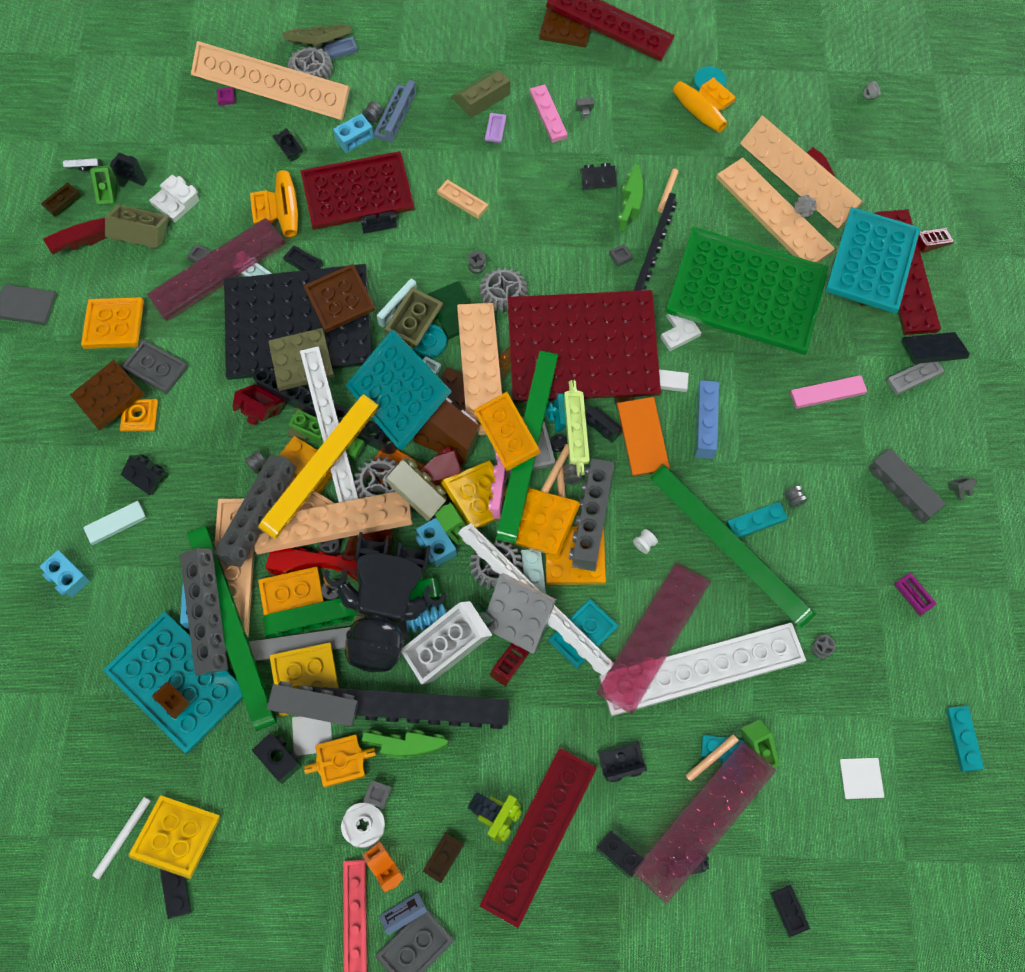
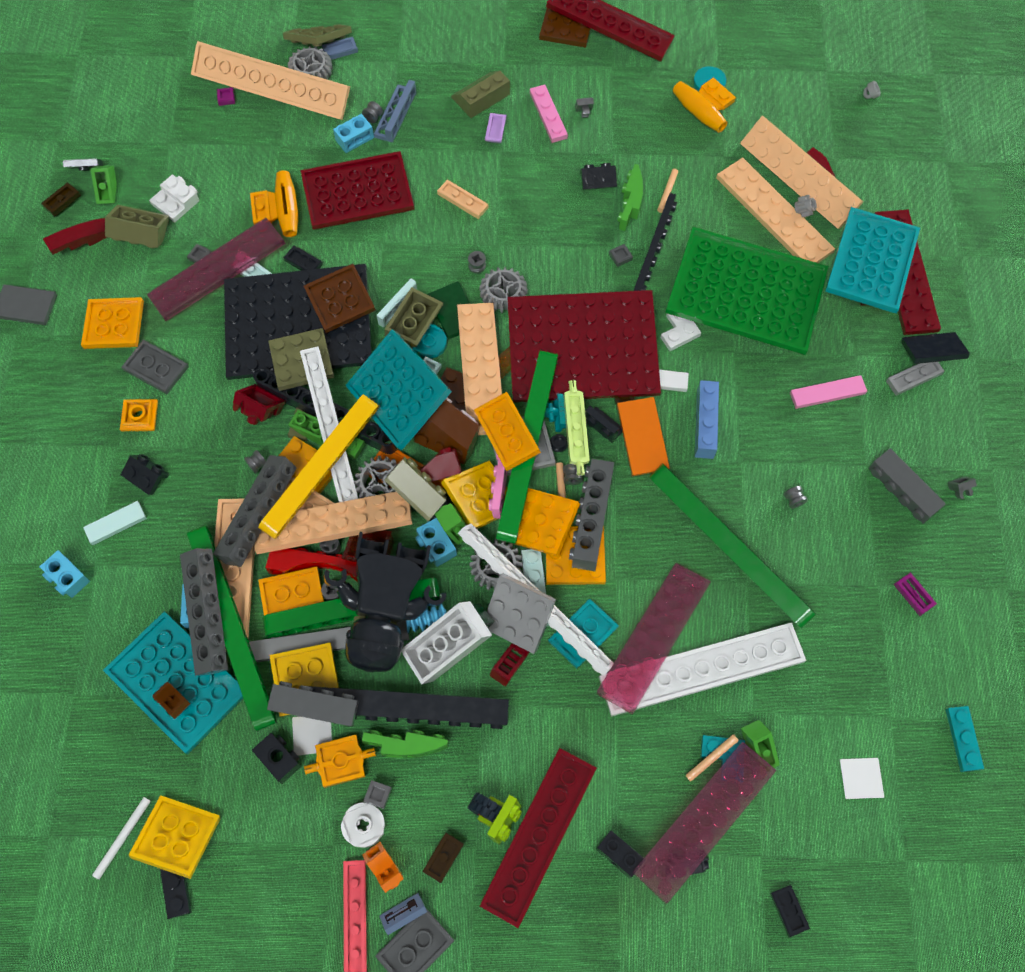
(106, 394): reddish brown plate -> none
(127, 169): black bracket -> none
(288, 144): black hips -> none
(377, 223): black hinge -> none
(556, 469): light nougat bar -> none
(621, 761): black bracket -> none
(645, 541): white wheel -> none
(757, 520): teal plate -> none
(826, 643): flat silver wheel -> none
(926, 246): slope -> none

